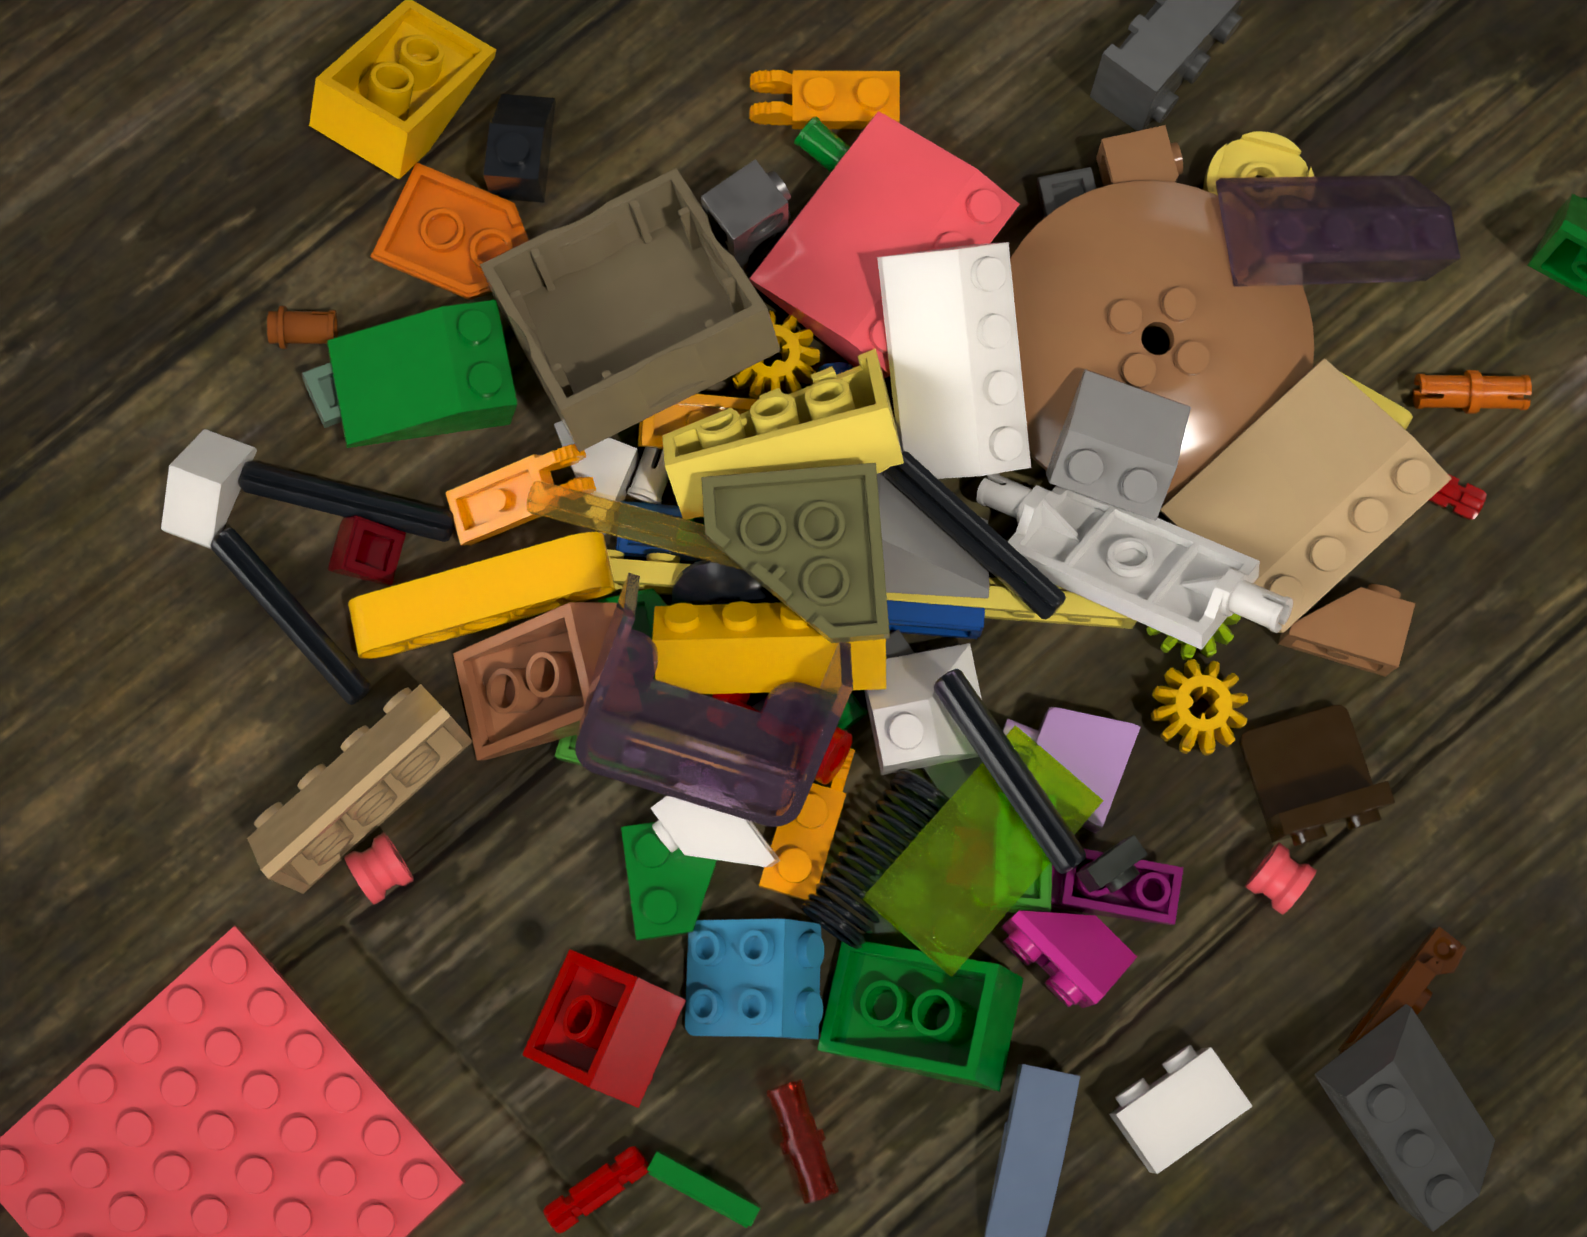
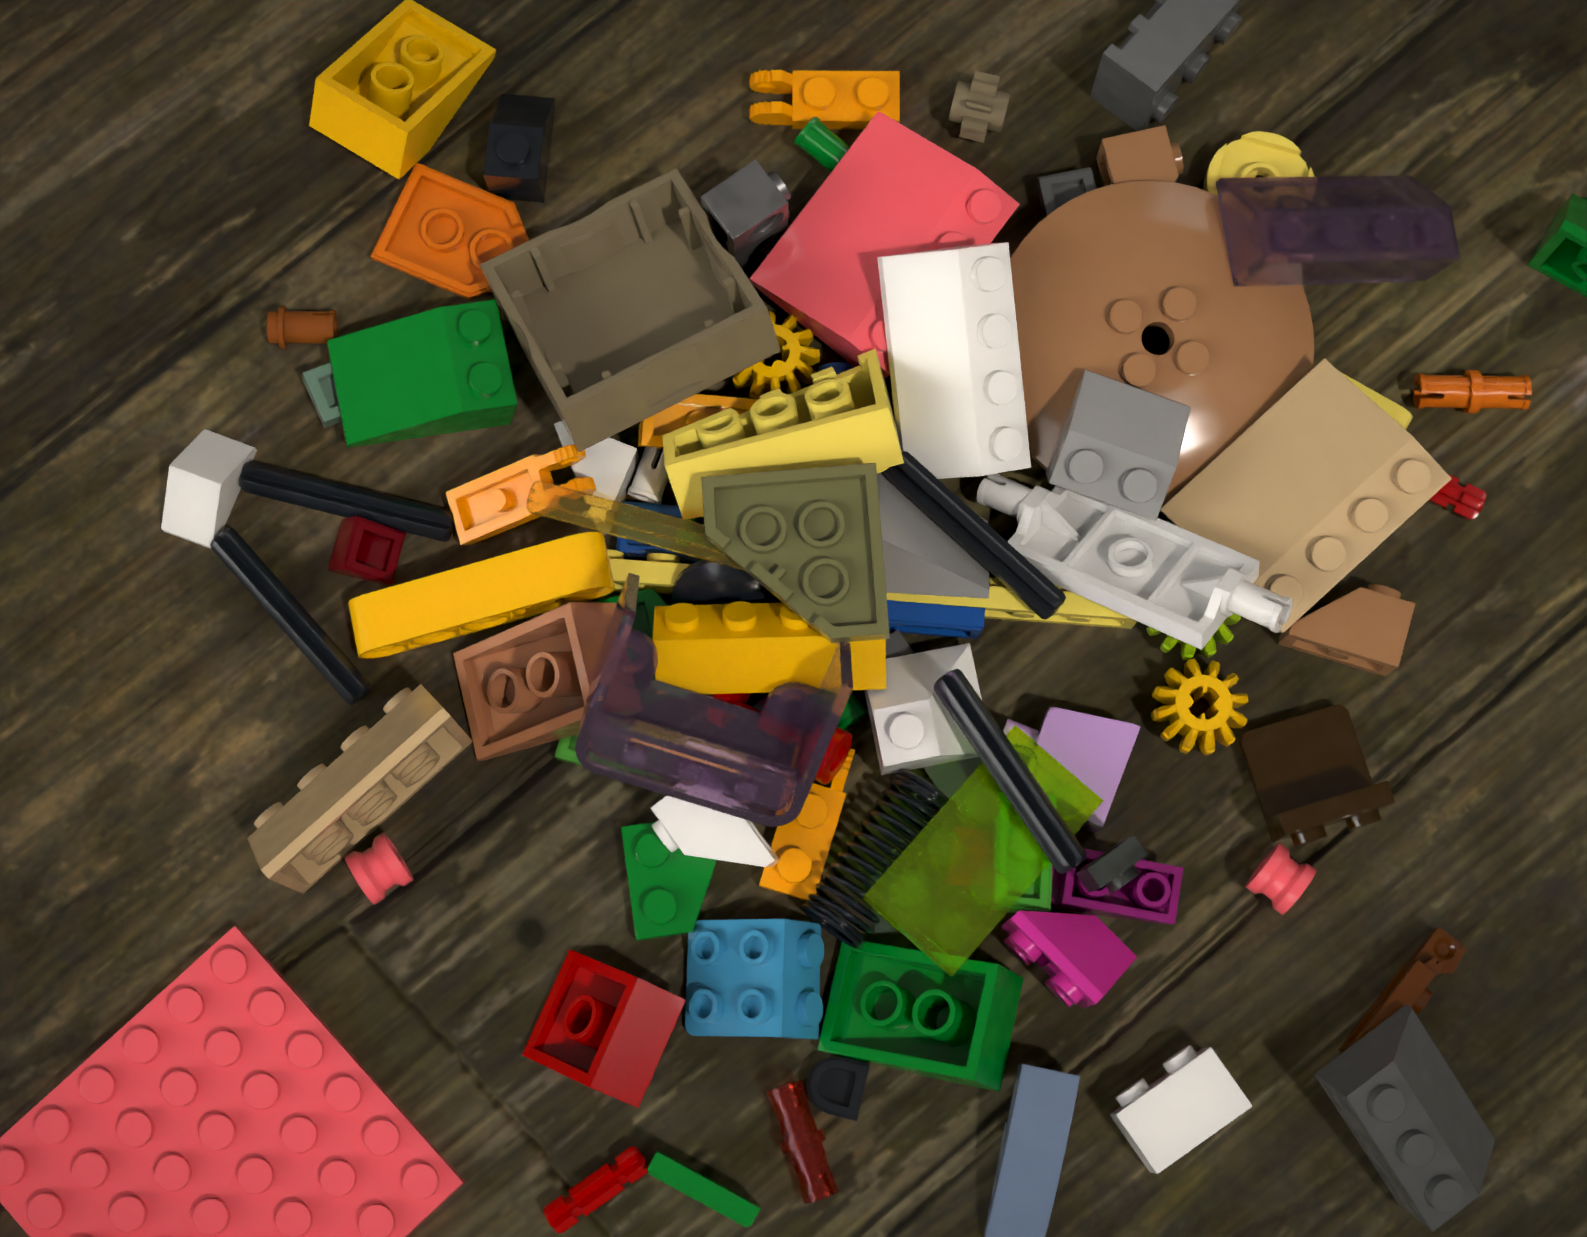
(838, 1086): none -> black tile
(979, 106): none -> dark tan gear

